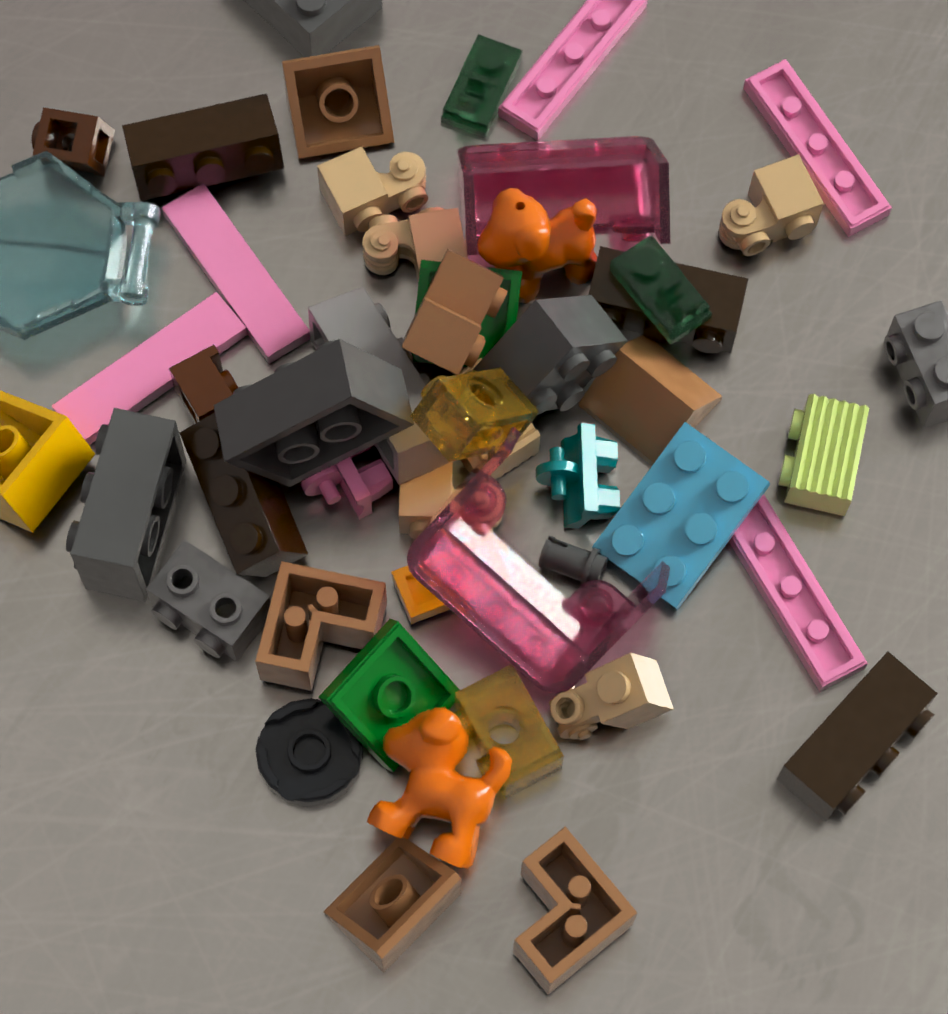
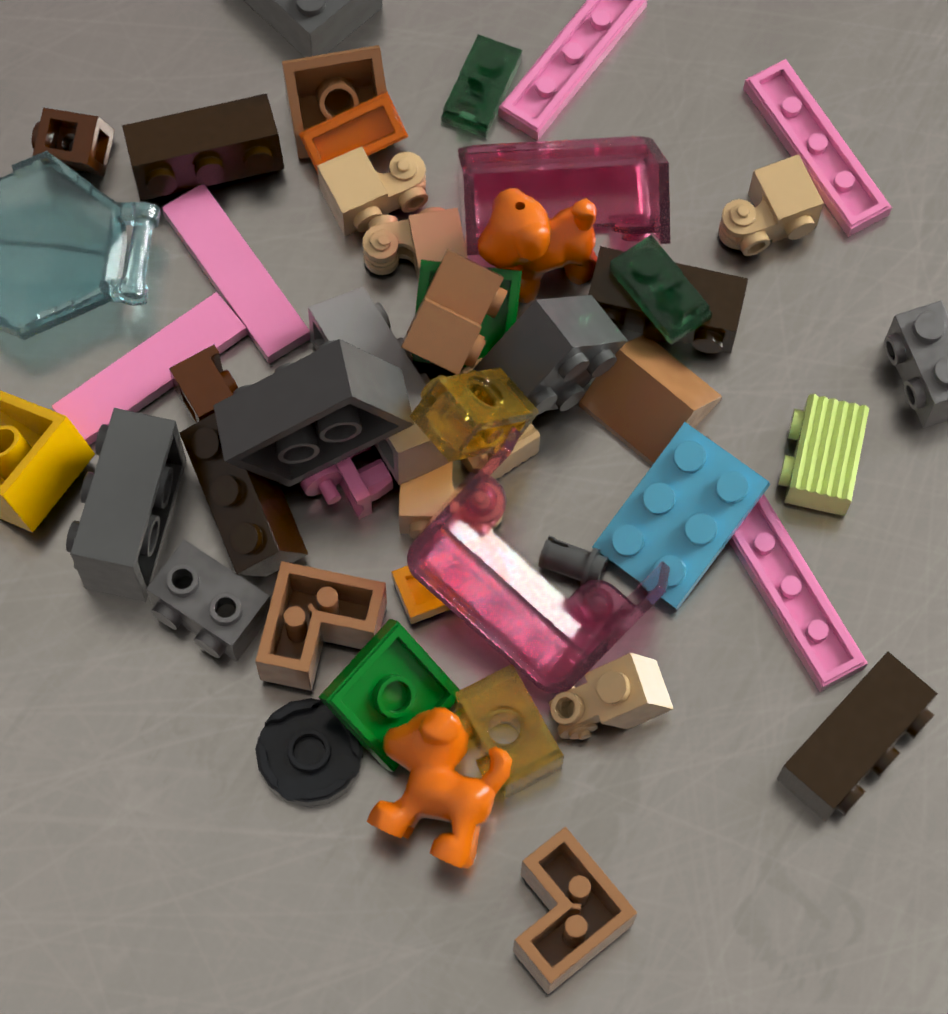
(369, 124): none -> orange tile
(394, 901): medium nougat slope -> none
(574, 476): teal hips -> none

